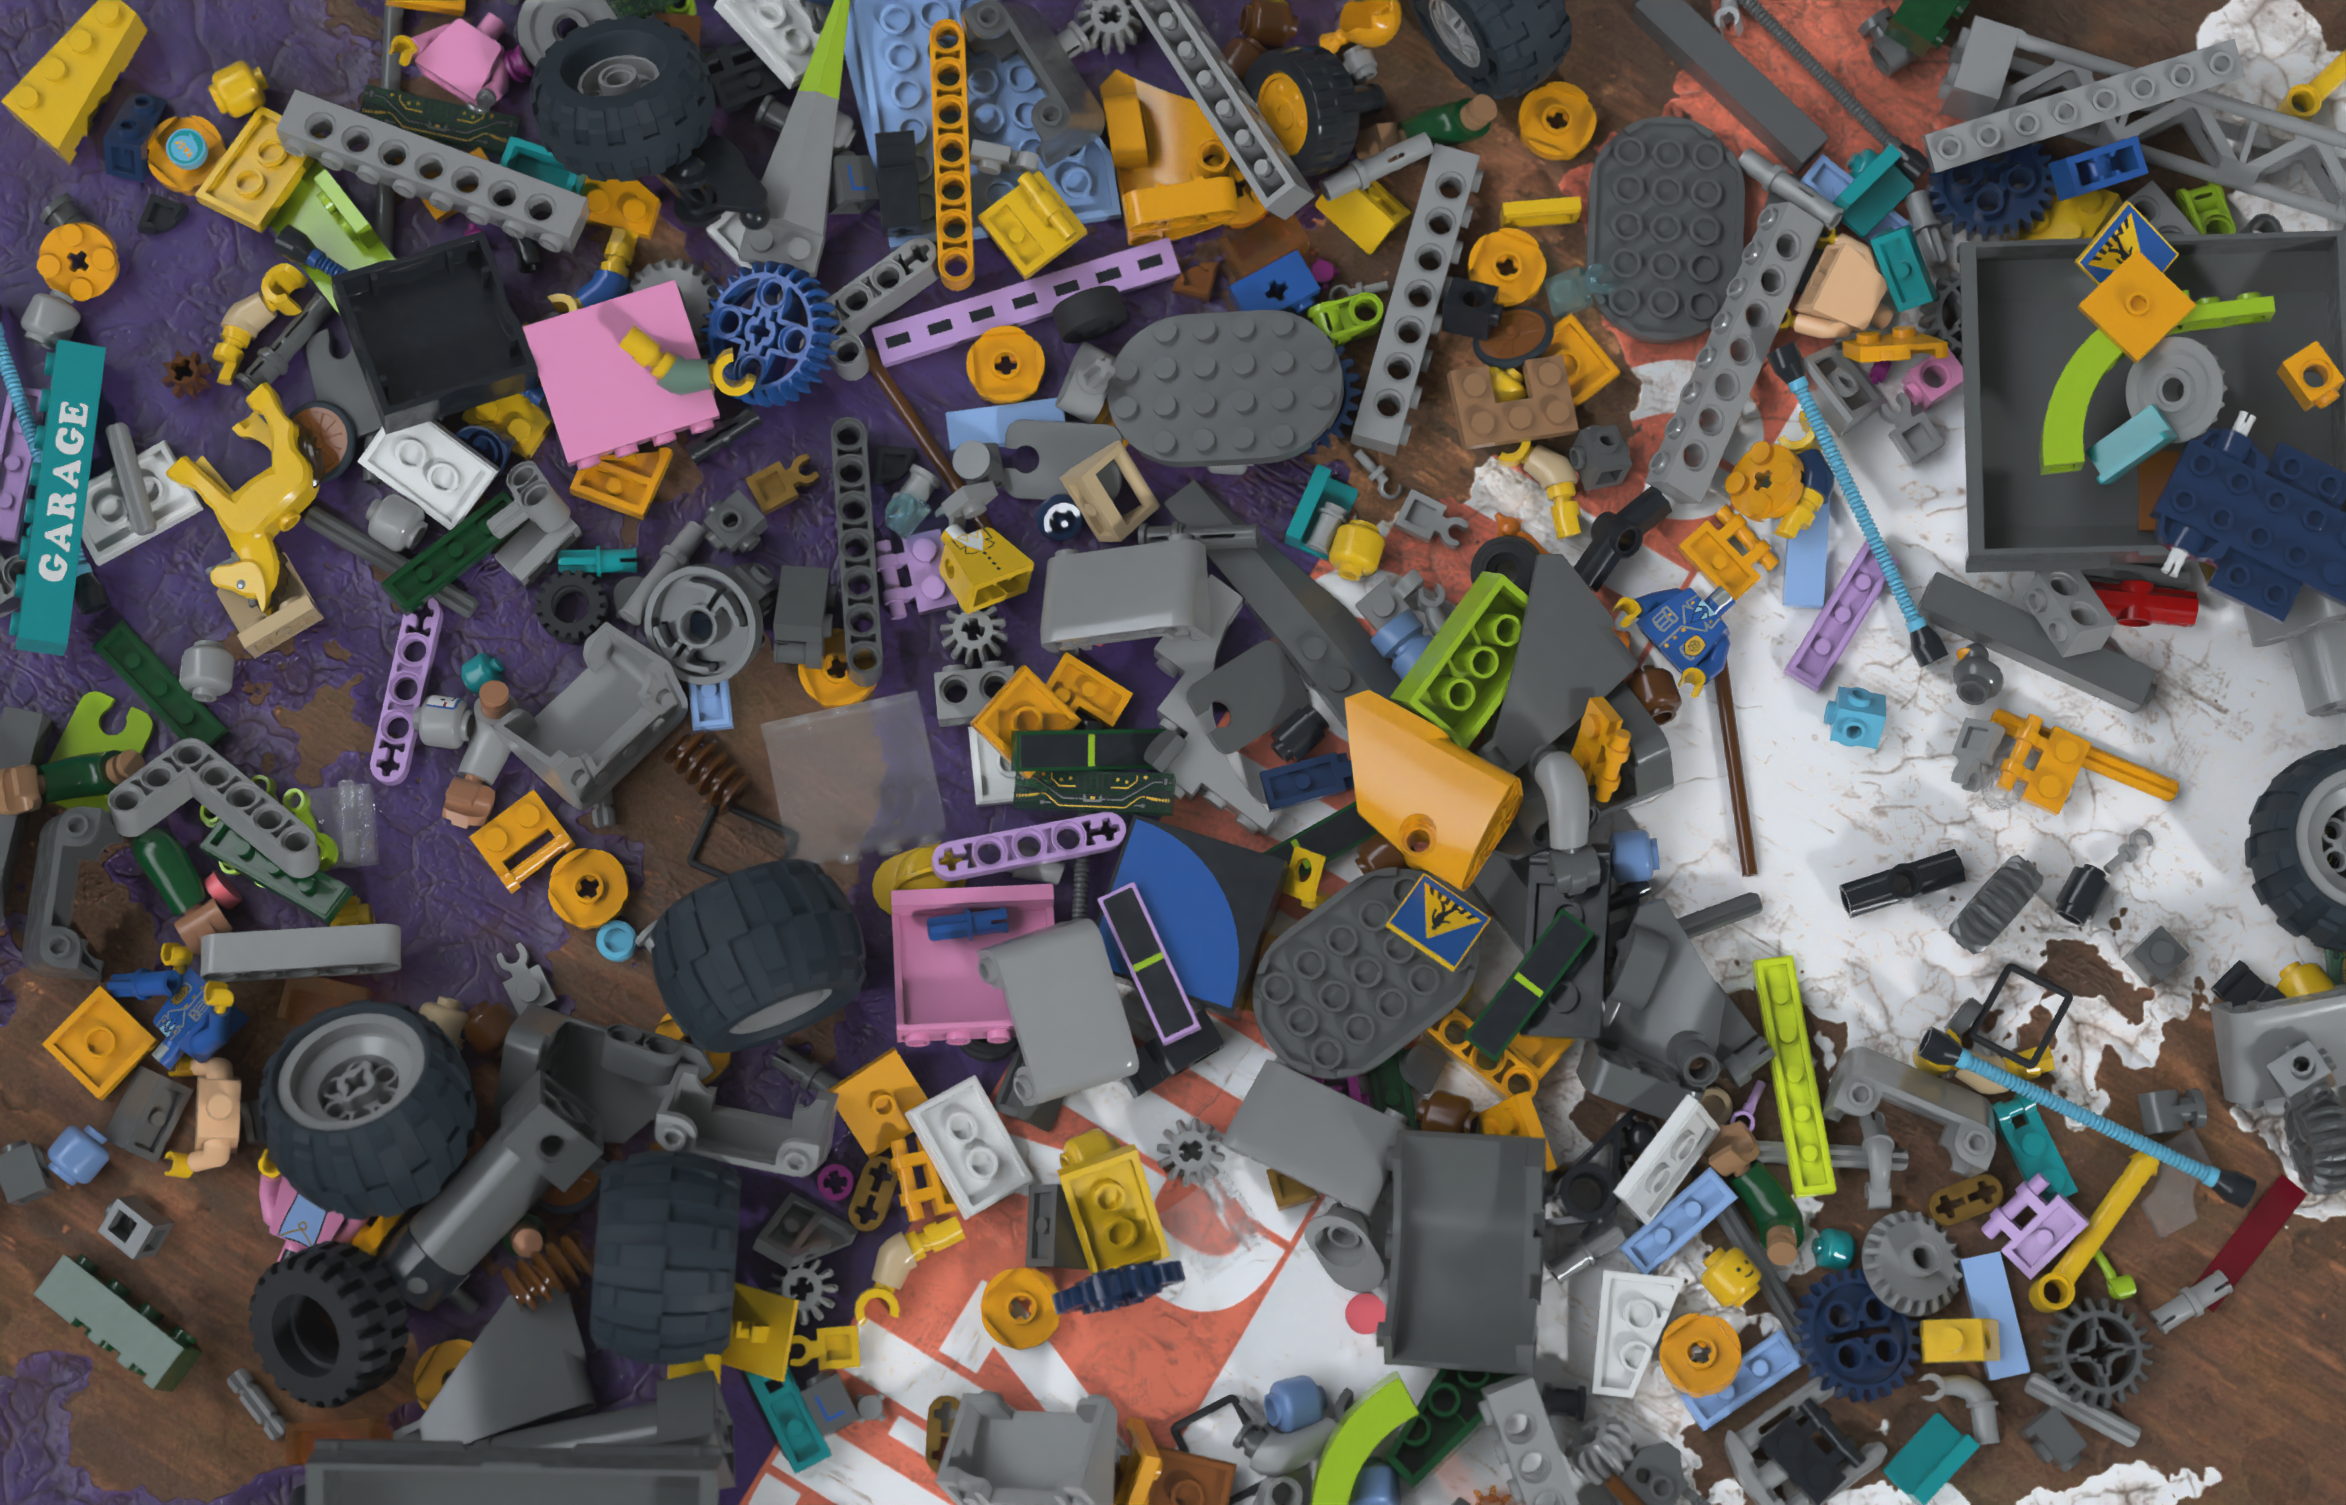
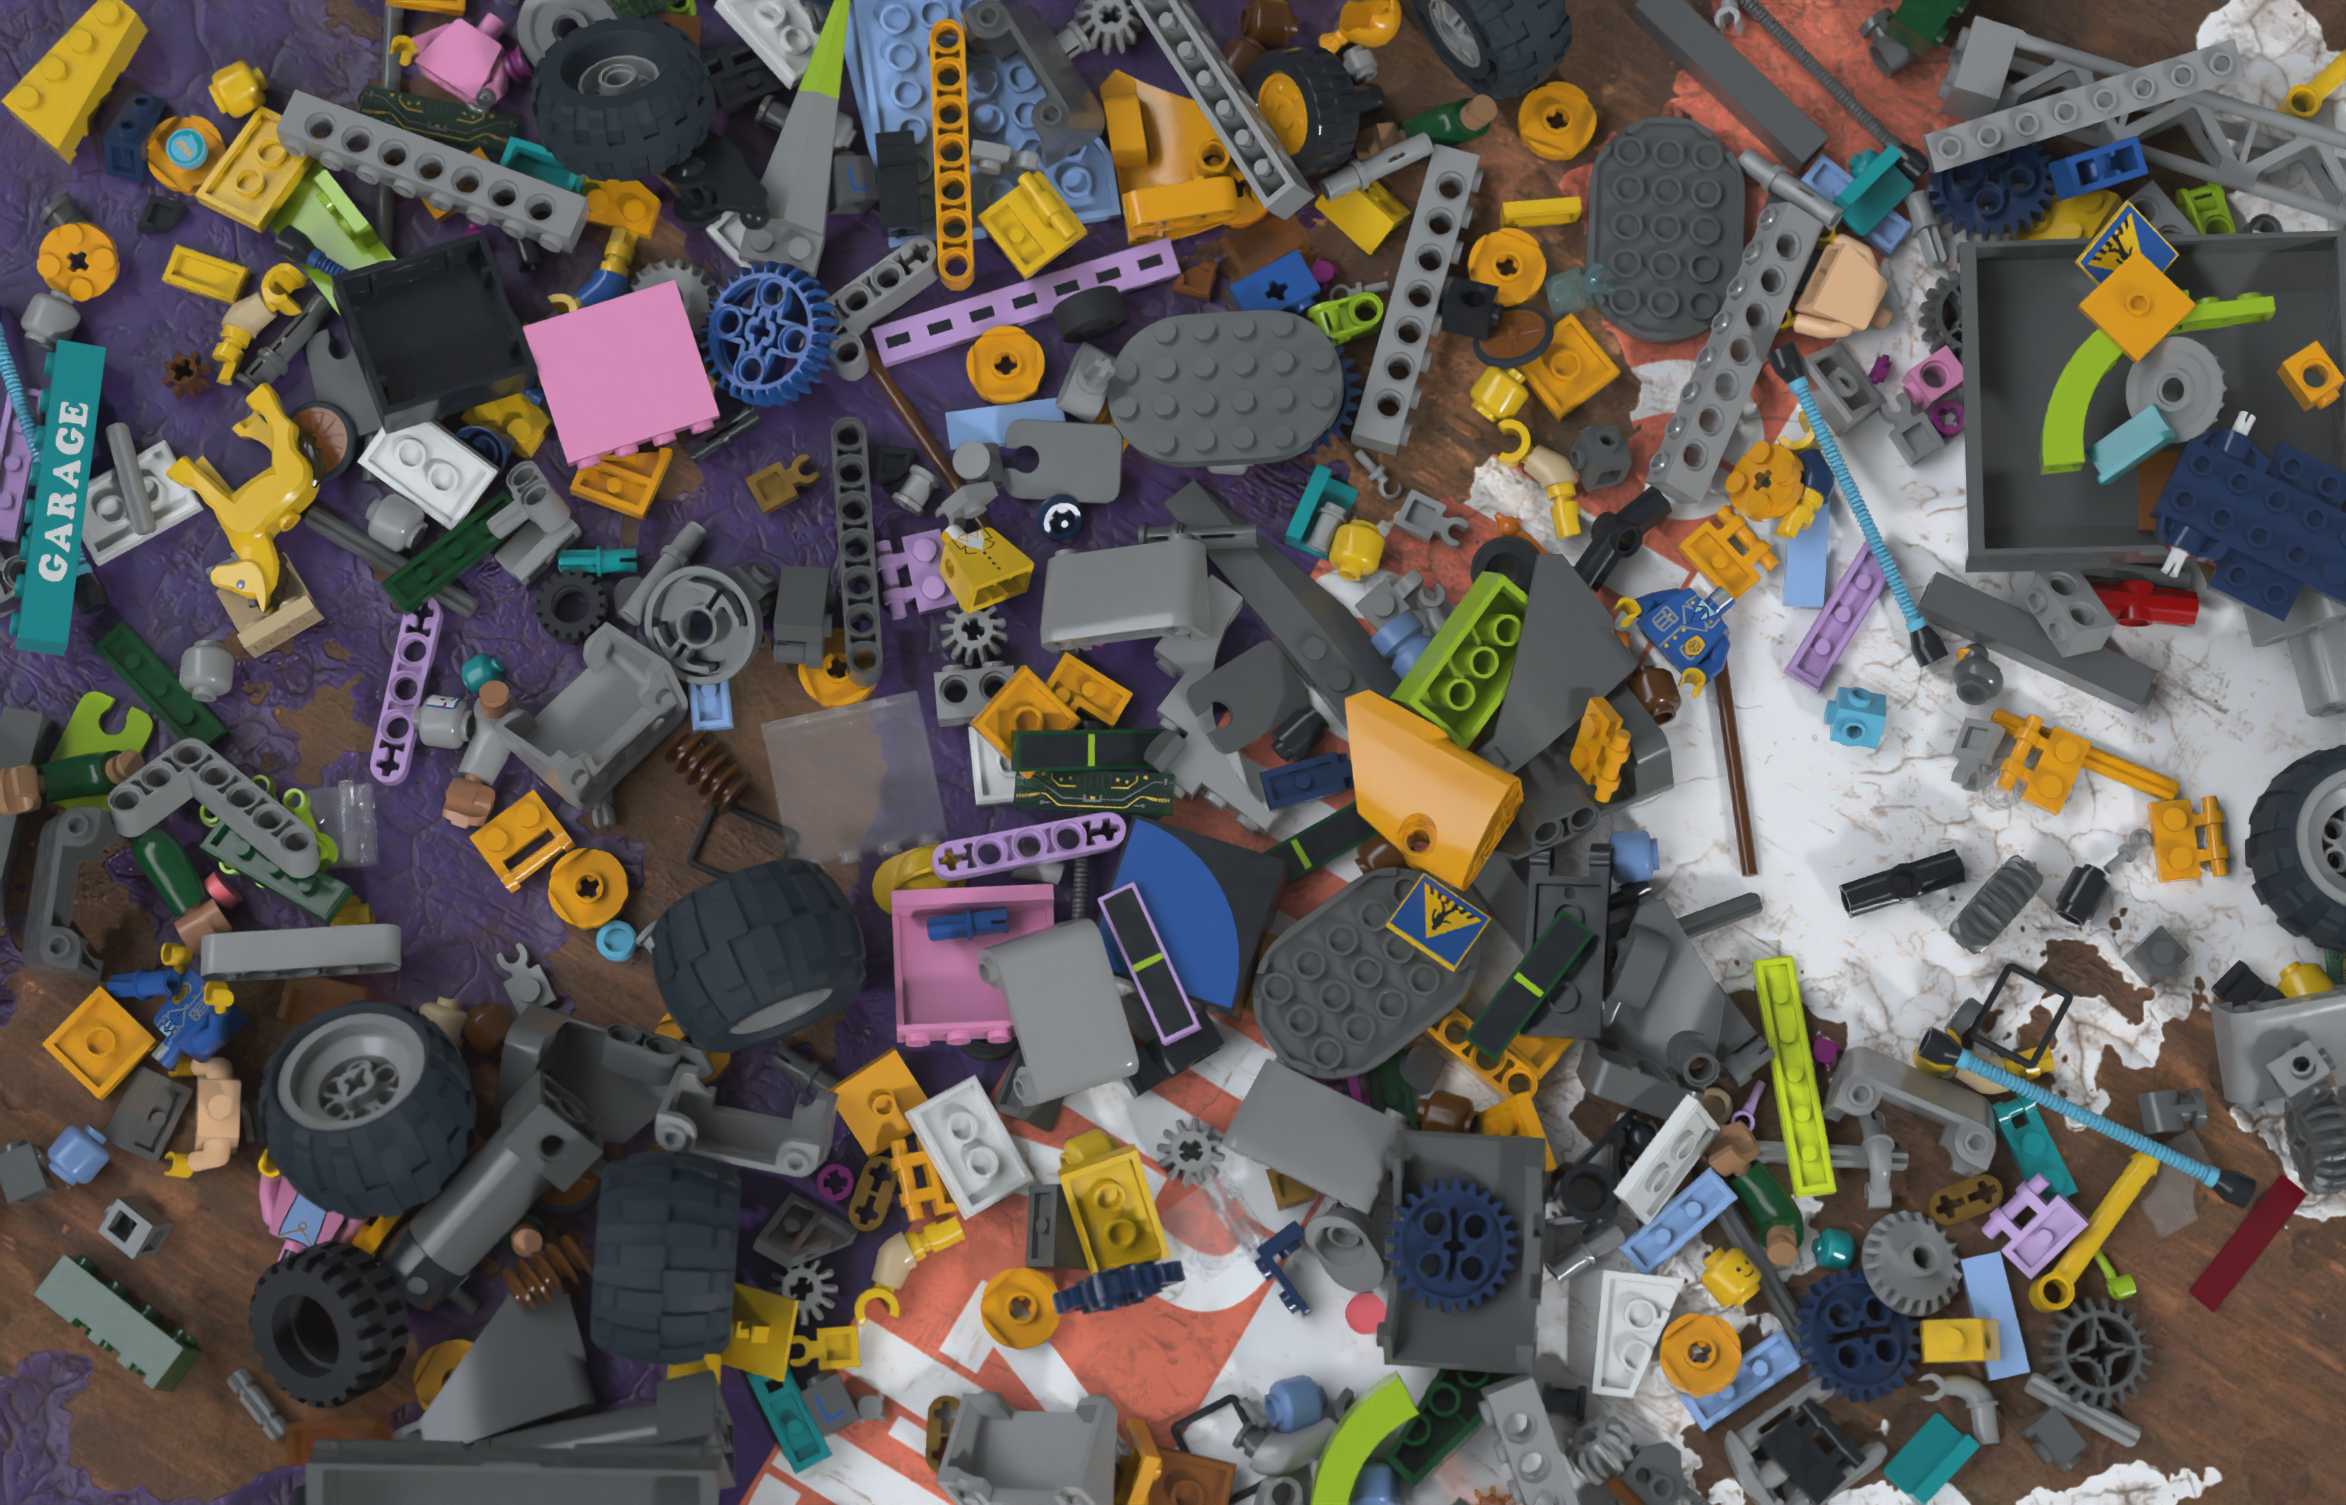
(206, 275): none -> yellow tile
(680, 374): yellow piece -> none
(735, 512): dark grey brick -> none
(905, 514): clear light blue plate -> none
(1095, 502): tan tile -> none
(1284, 1245): none -> dark blue bracket
(1307, 890): yellow bracket -> none
(1487, 1247): none -> dark blue gear
(1543, 415): medium nougat plate -> none
(1567, 802): light grey piece -> none
(1824, 1051): none -> magenta piece
(1895, 346): light orange wing -> none
(1903, 268): teal panel -> none
(1943, 408): none -> magenta bush
(2175, 839): none -> light orange plate
(2191, 1302): light grey pin -> none

